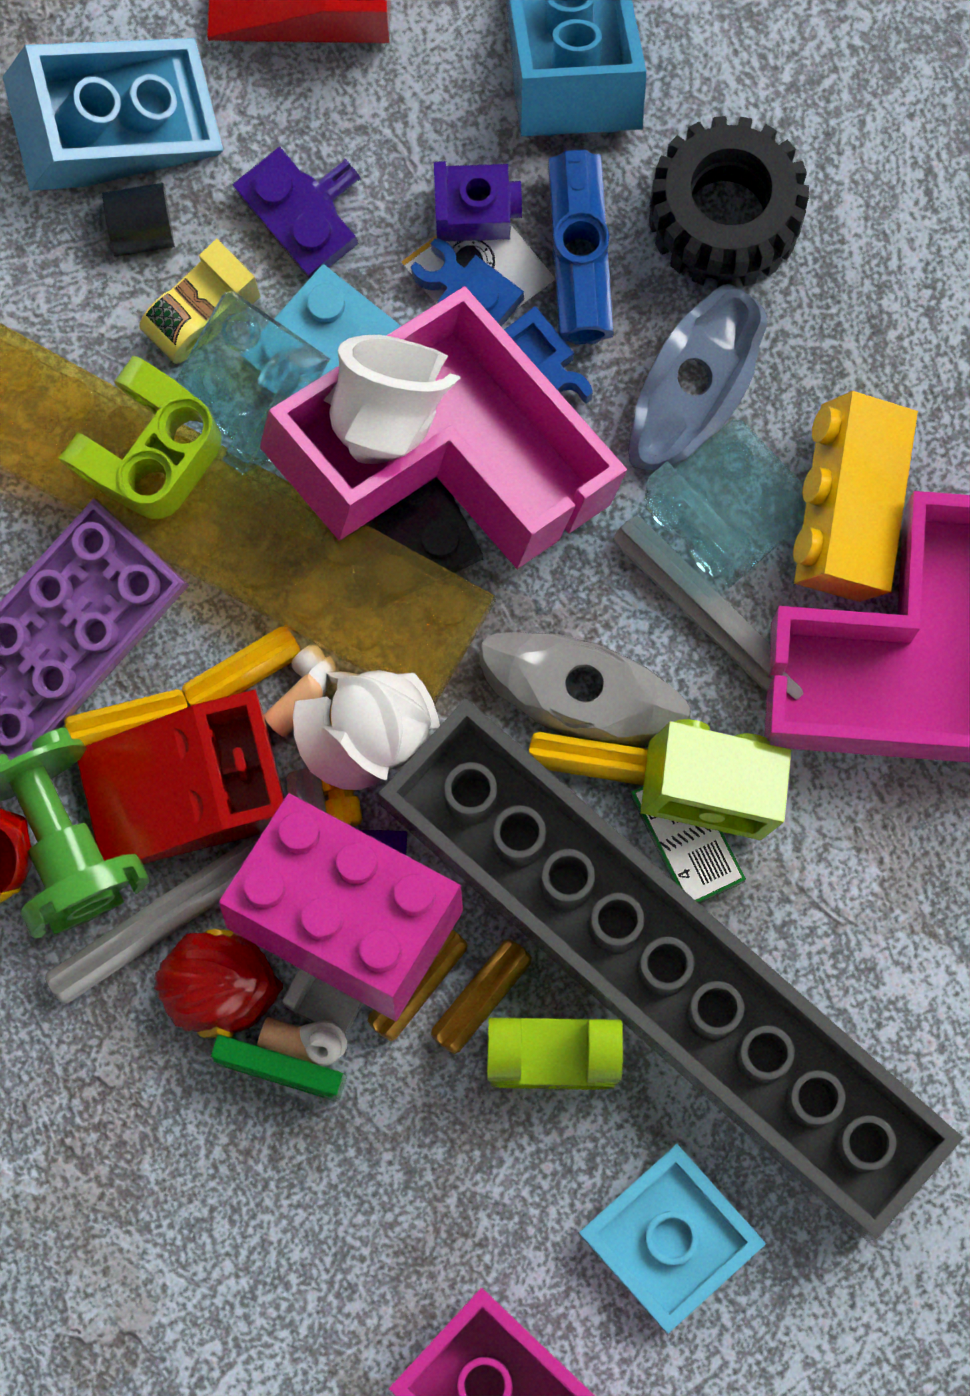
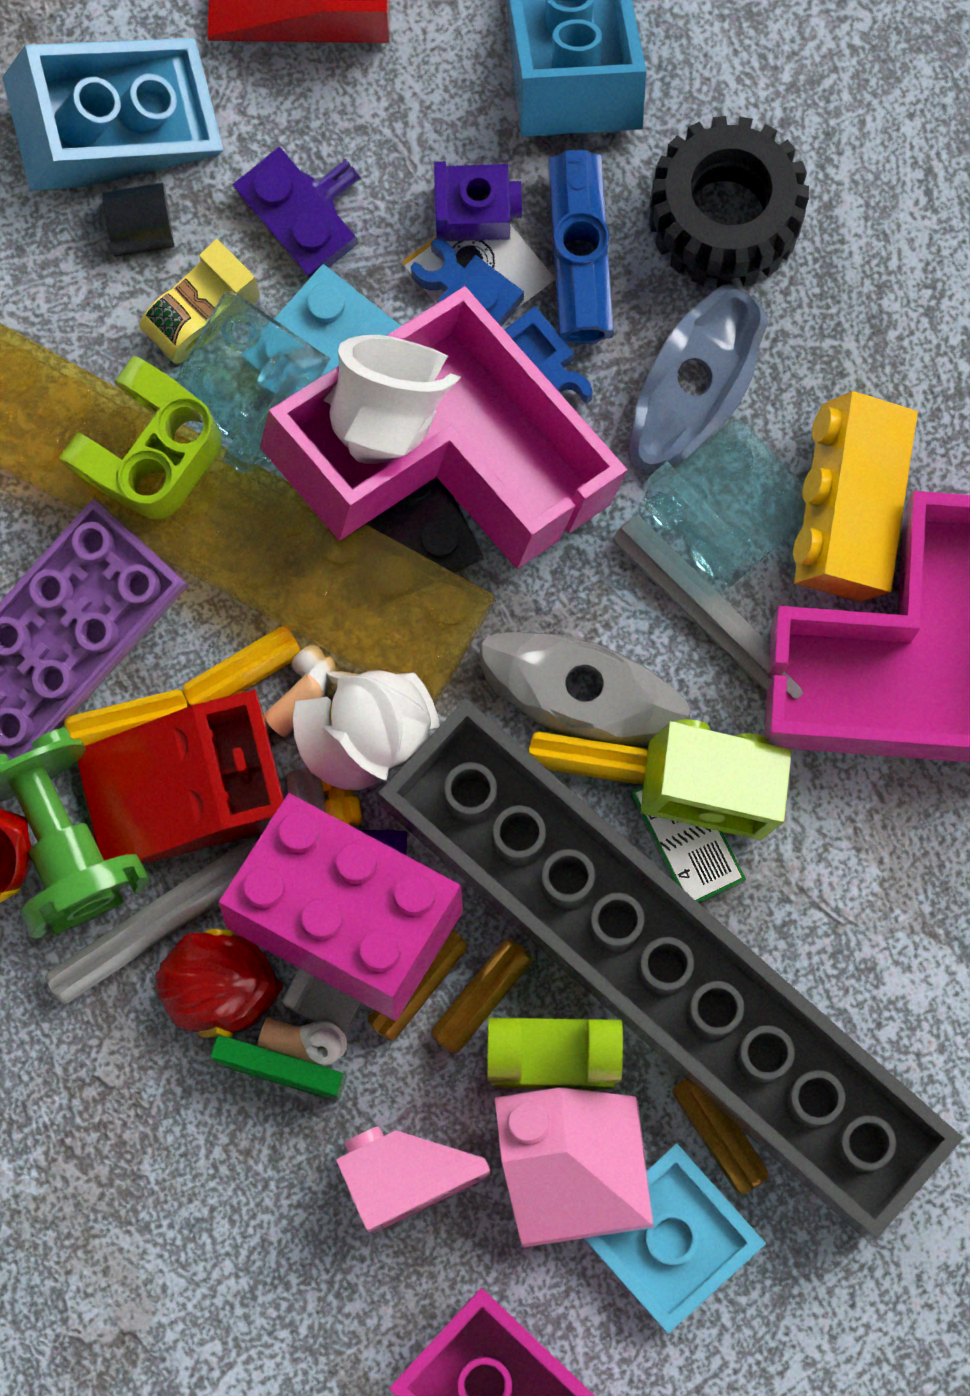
(403, 1175): none -> bright pink slope
(573, 1164): none -> bright pink slope
(722, 1138): none -> pearl gold axle

